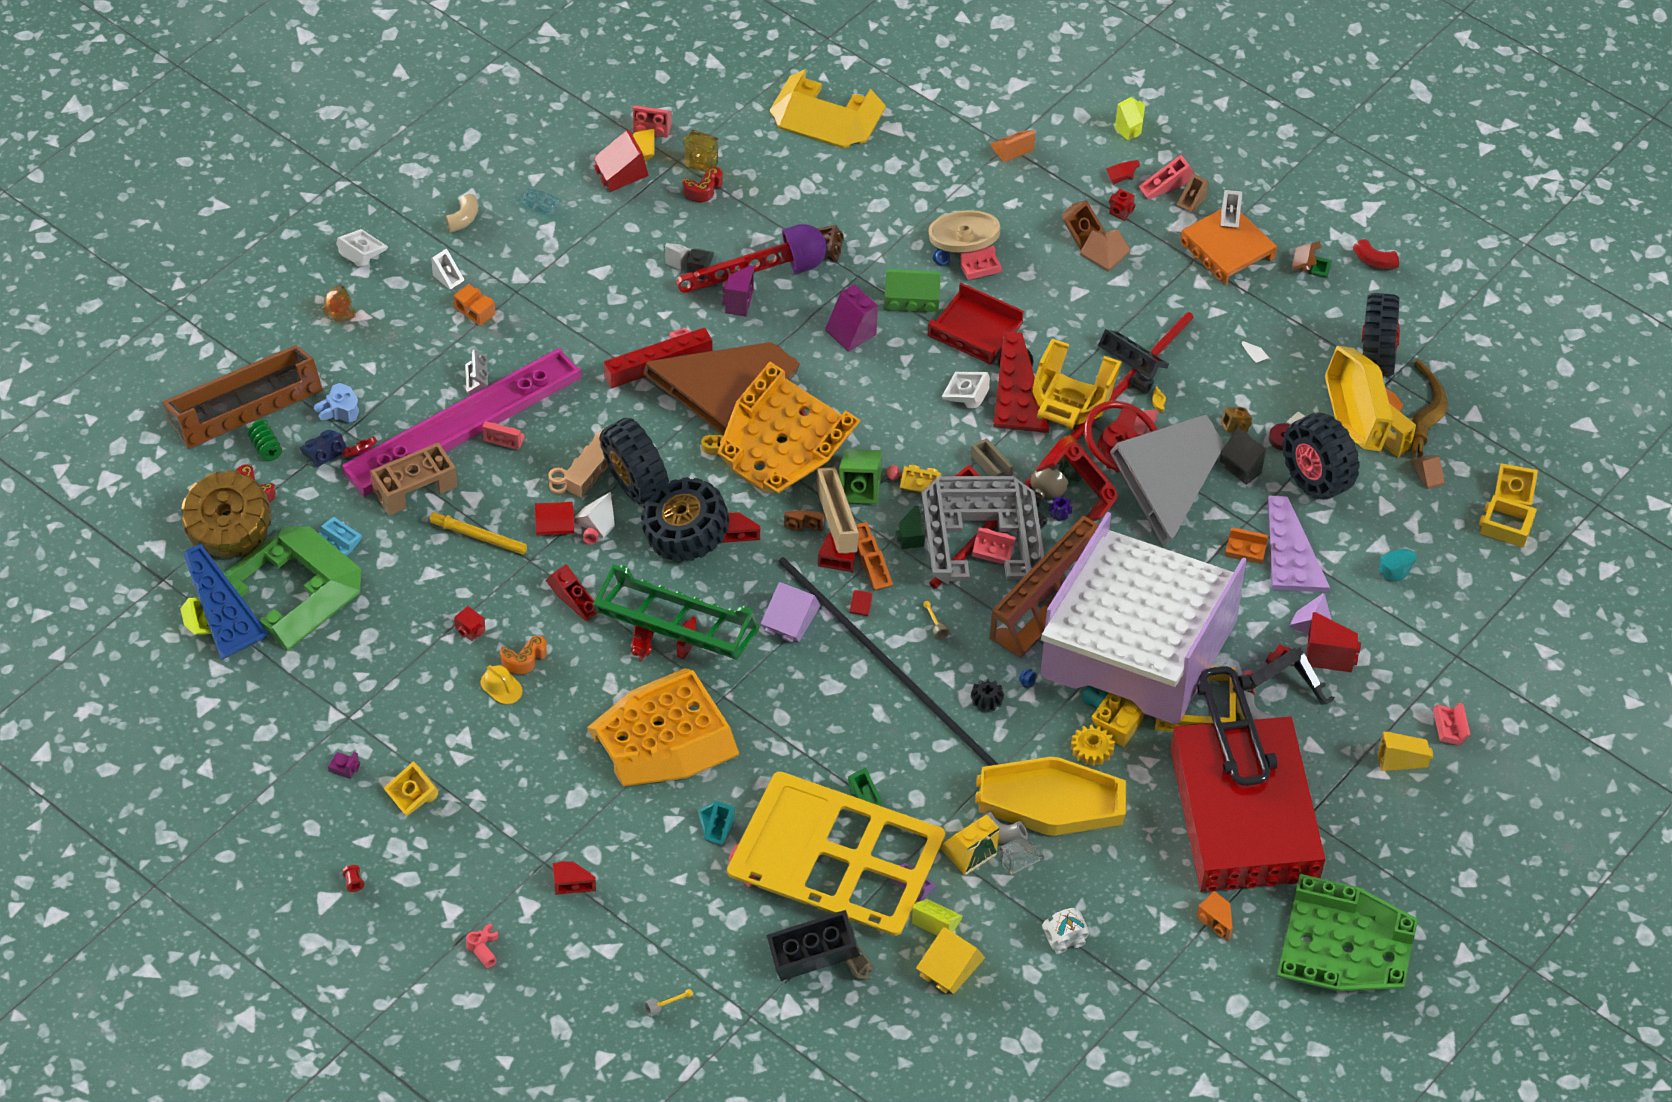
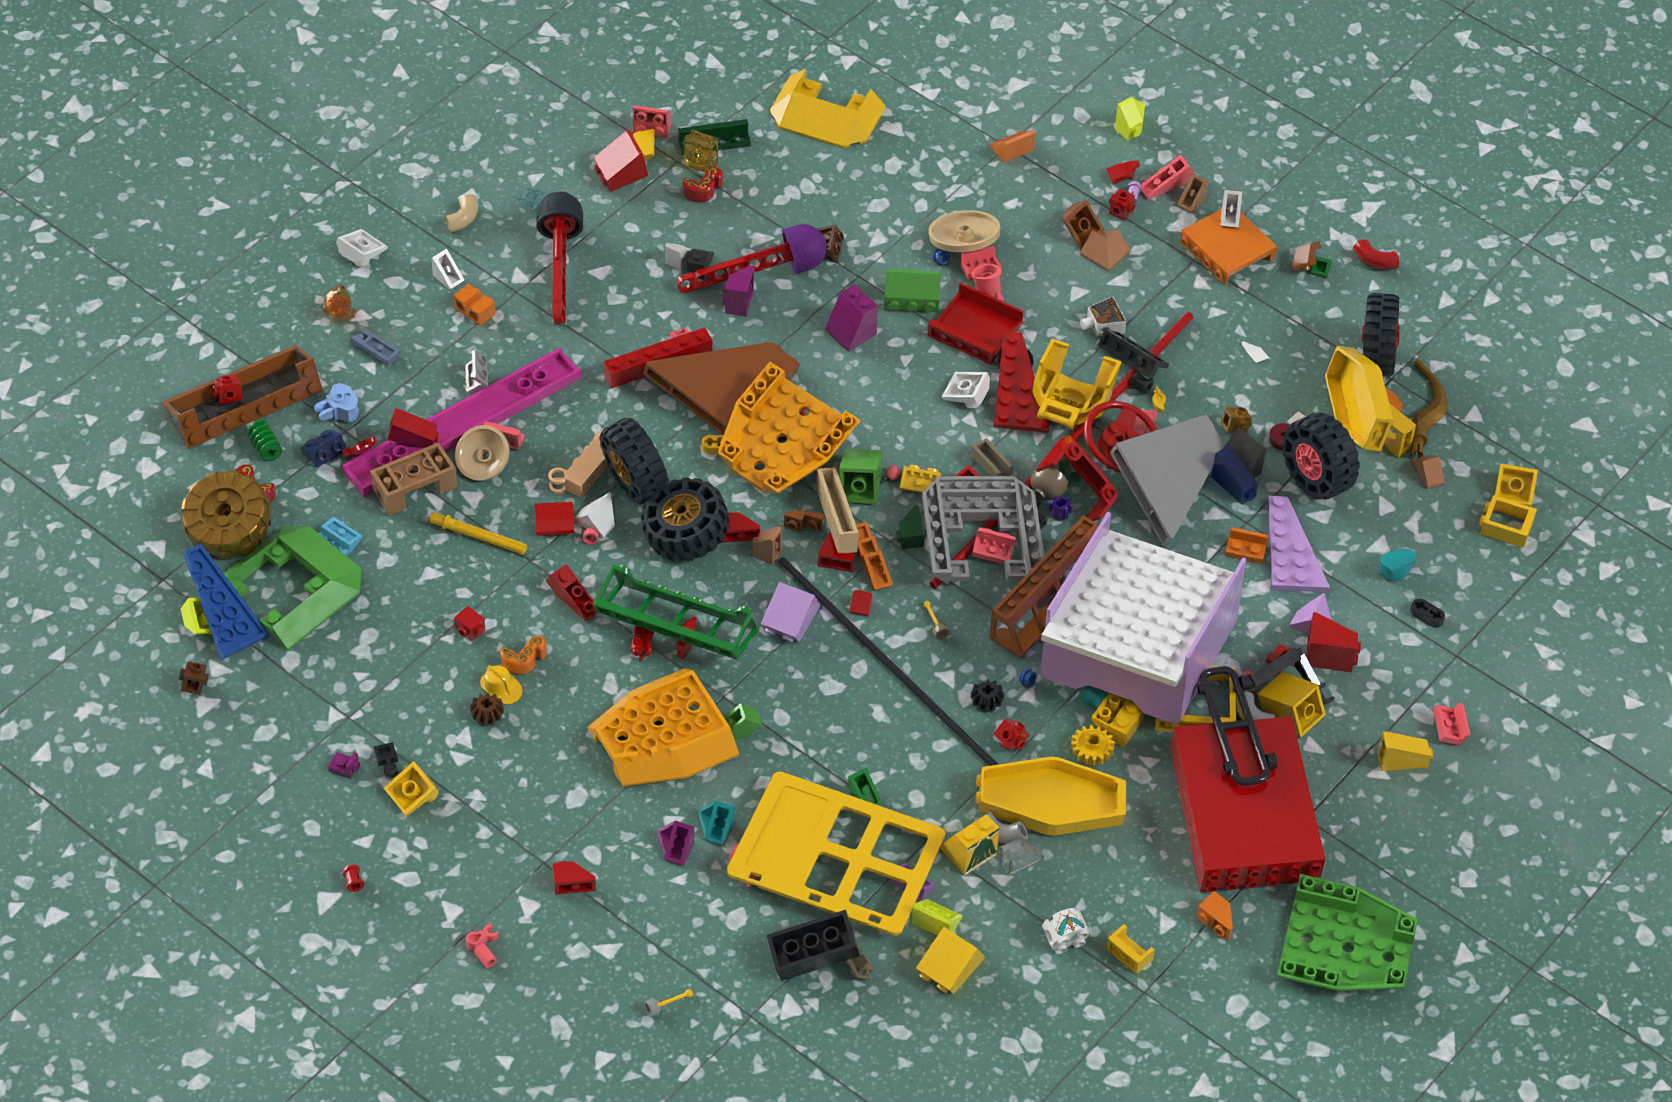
(193, 677): none -> reddish brown brick
(227, 389): none -> red brick
(375, 346): none -> sand blue plate
(386, 755): none -> black plate
(412, 429): none -> red slope
(472, 450): none -> tan dish
(487, 709): none -> reddish brown gear
(559, 219): none -> piece
(677, 841): none -> magenta slope
(723, 131): none -> dark green fence
(743, 721): none -> bright green slope
(768, 545): none -> nougat slope
(988, 280): none -> coral hat
(1011, 734): none -> red brick
(1104, 316): none -> torso
(1128, 951): none -> yellow panel
(1134, 188): none -> lavender pin
(1233, 475): none -> clear blue slope
(1295, 698): none -> yellow slope
(1427, 613): none -> black beam

